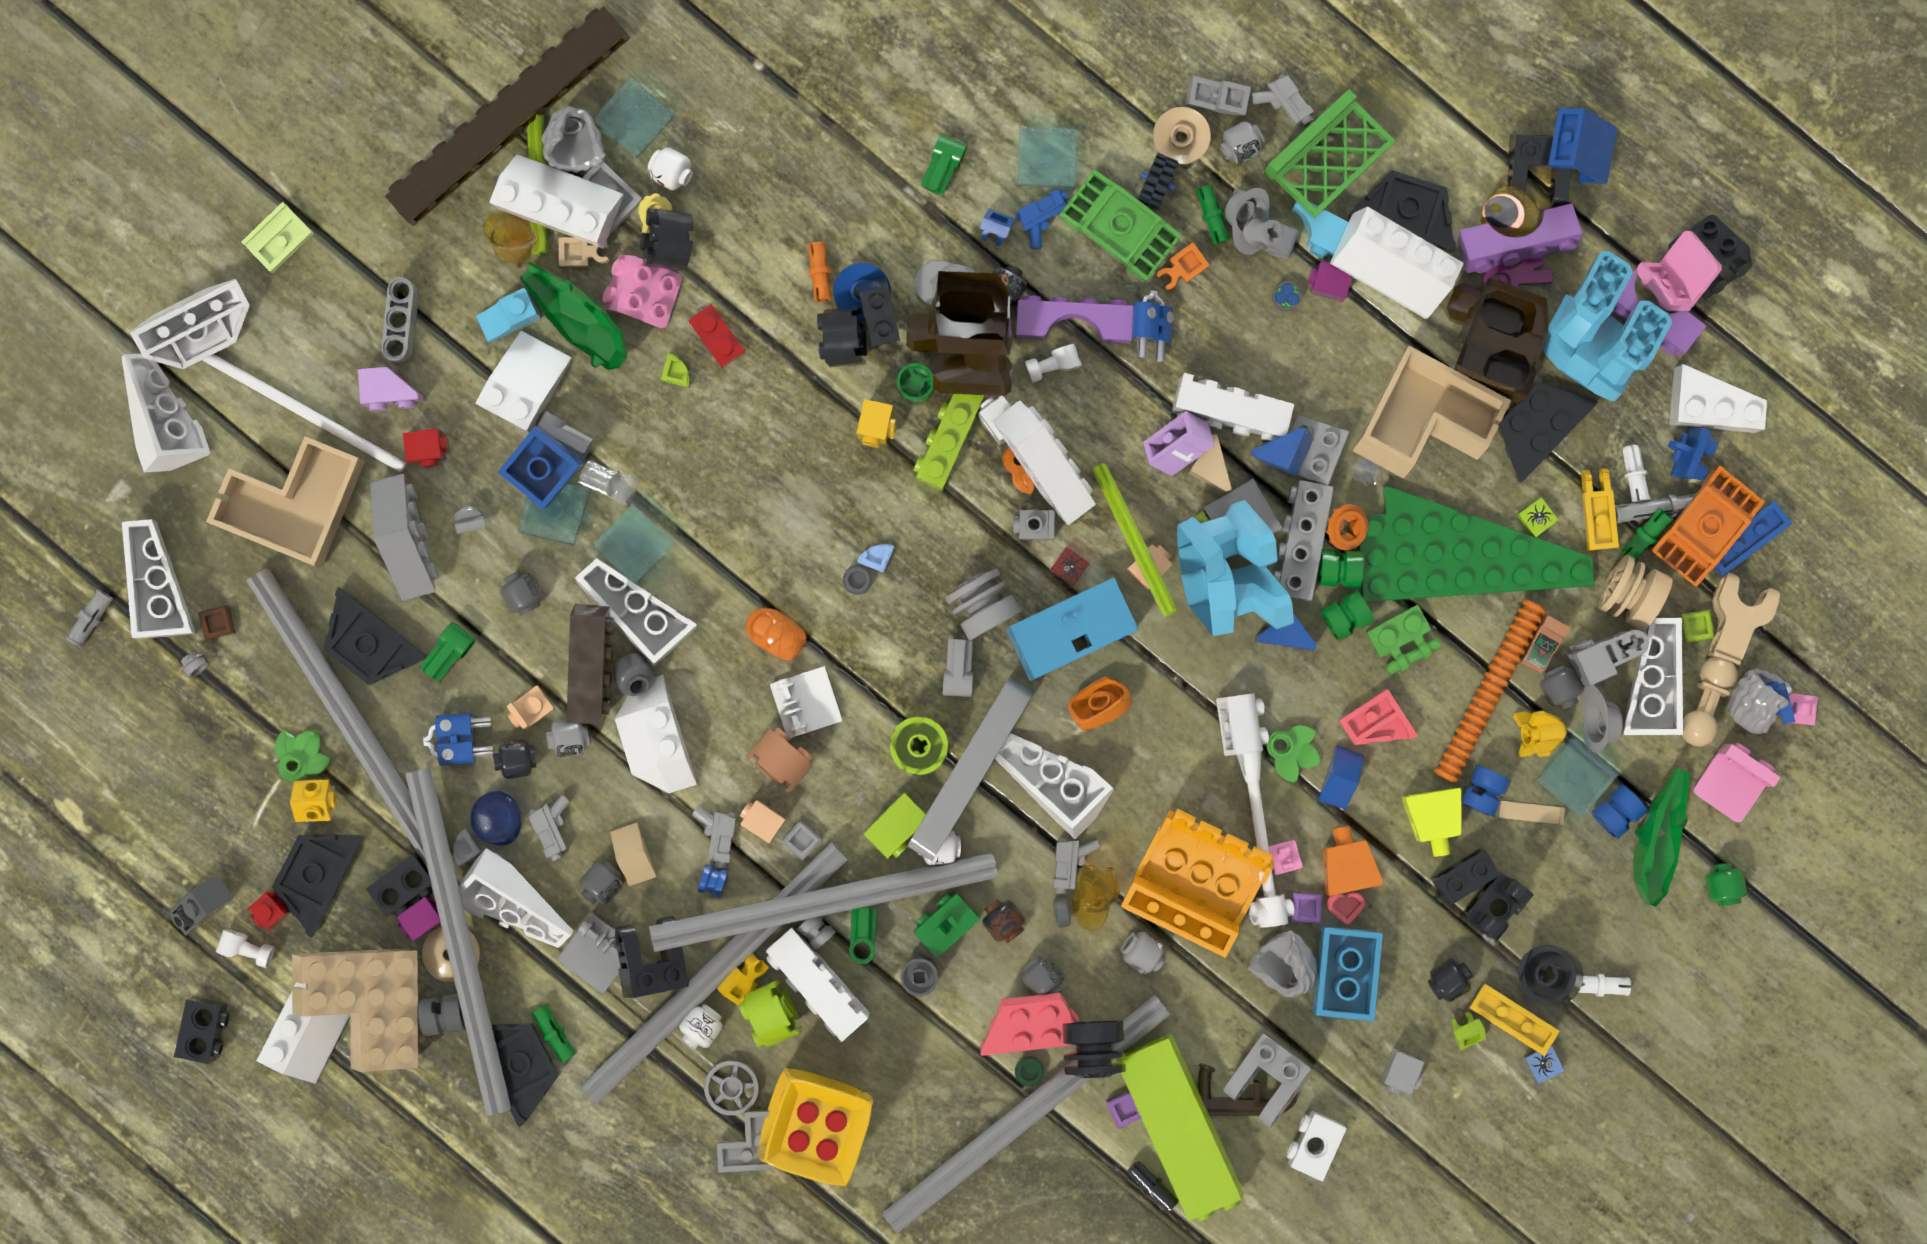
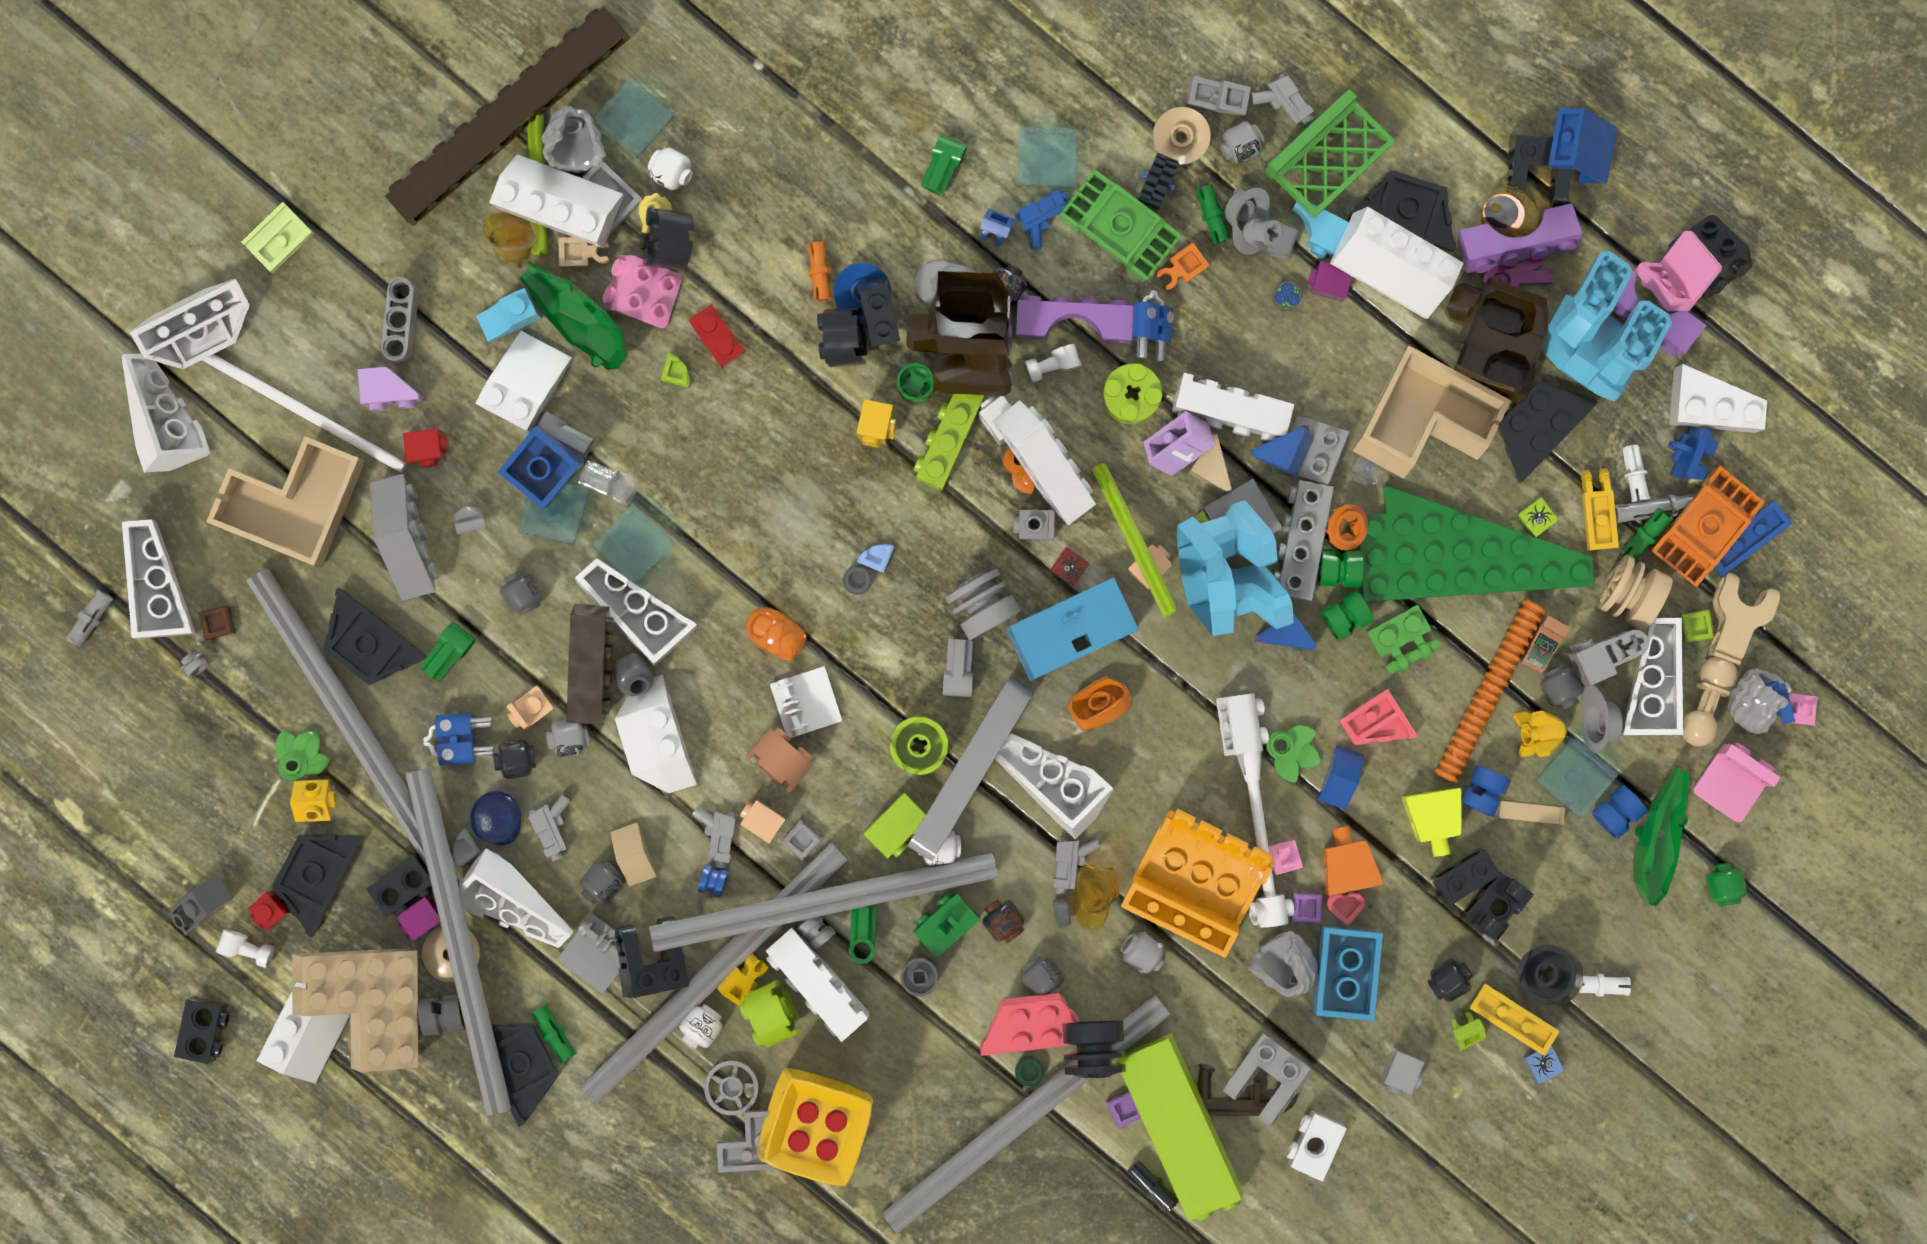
(1136, 378): none -> lime brick

